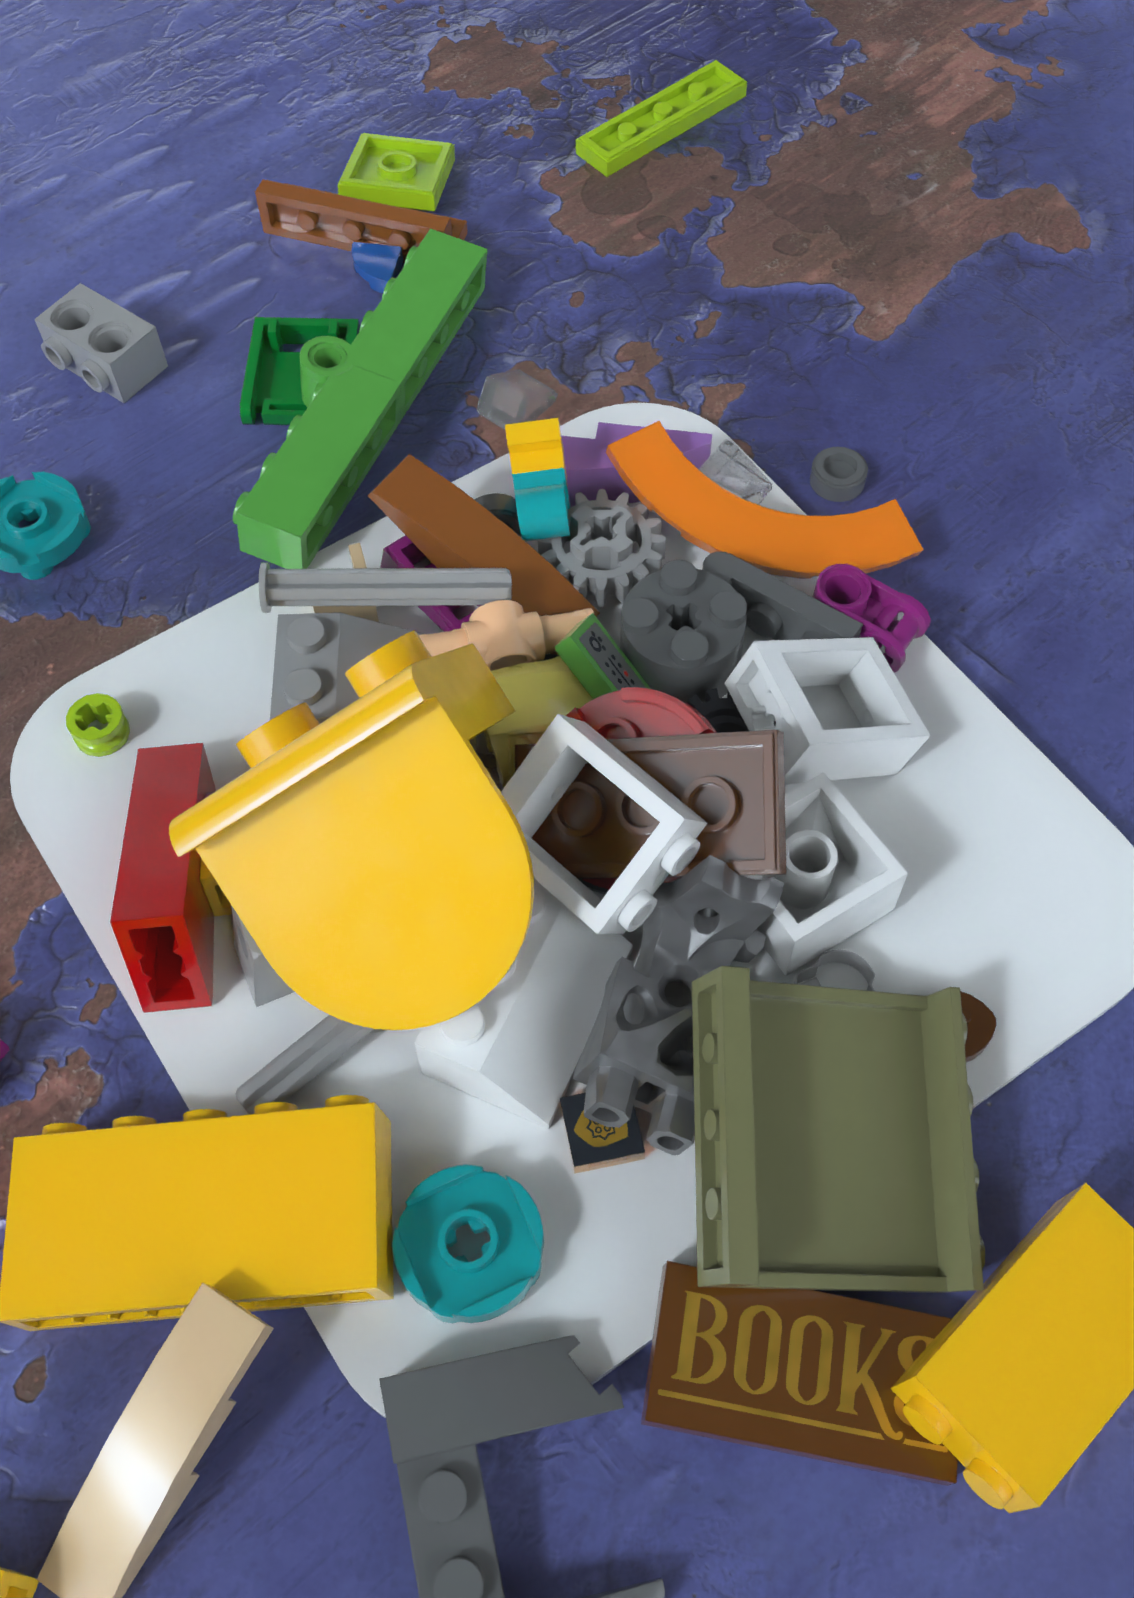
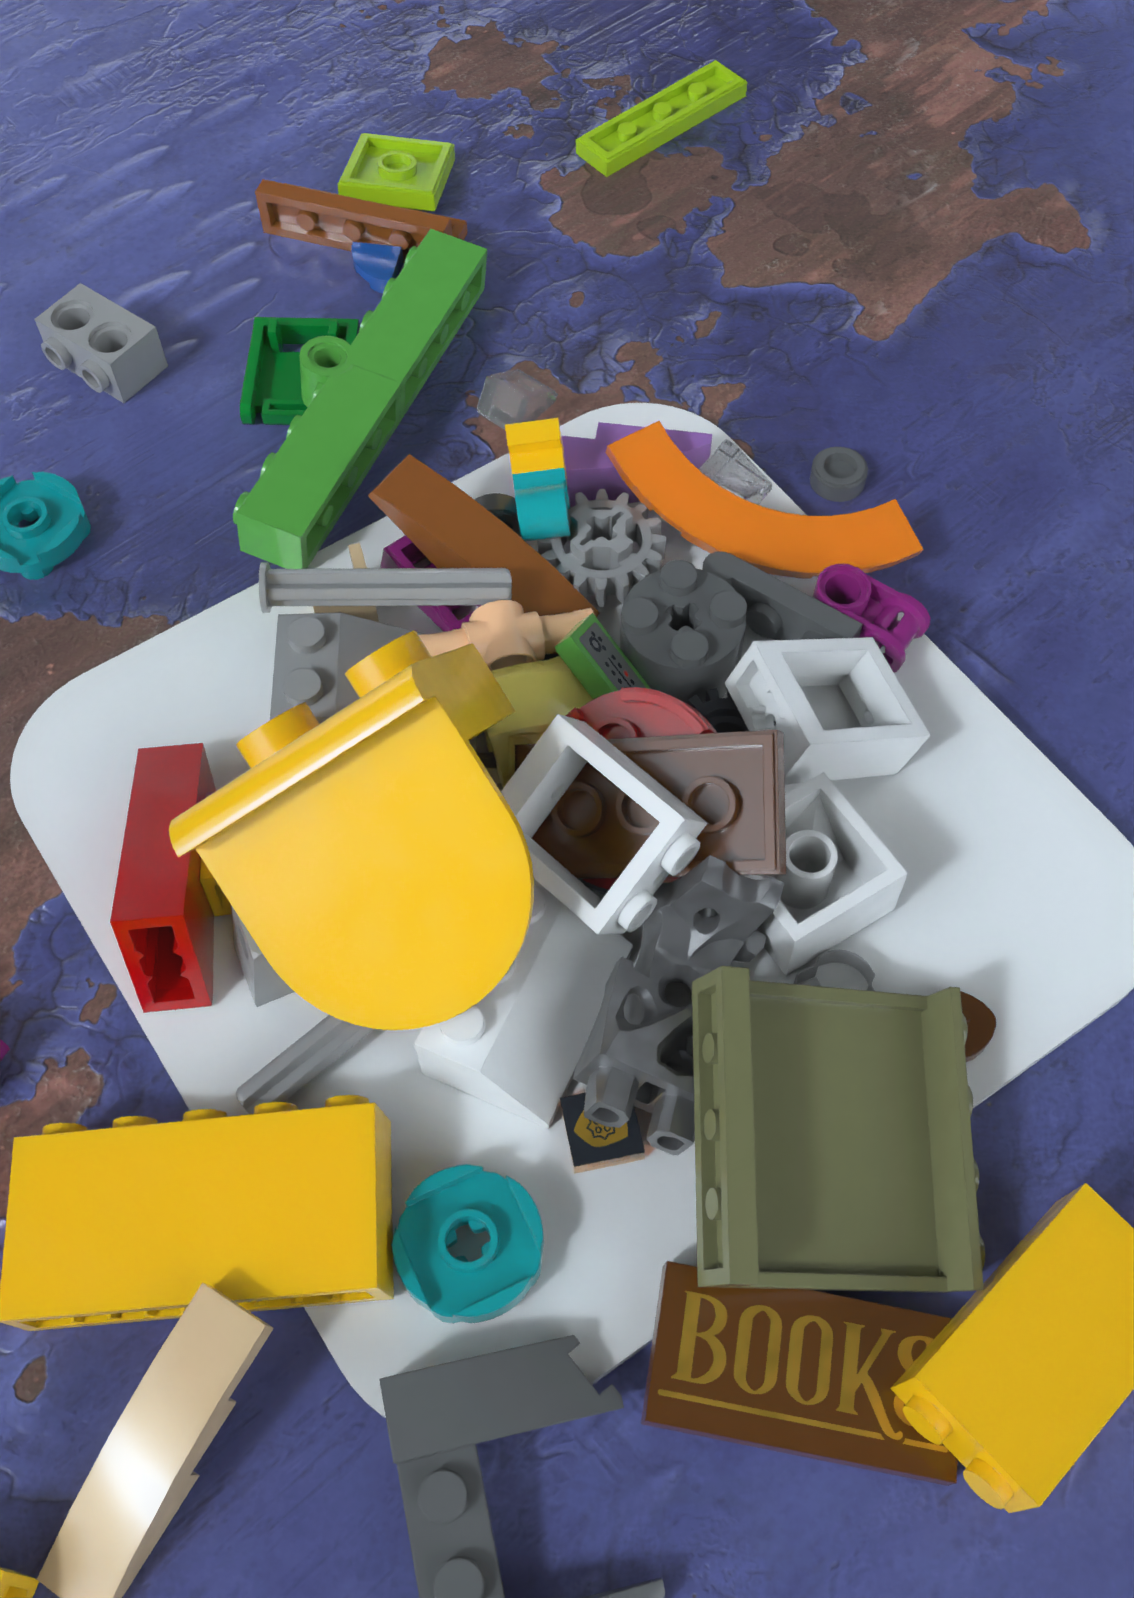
(105, 710): lime bush -> none

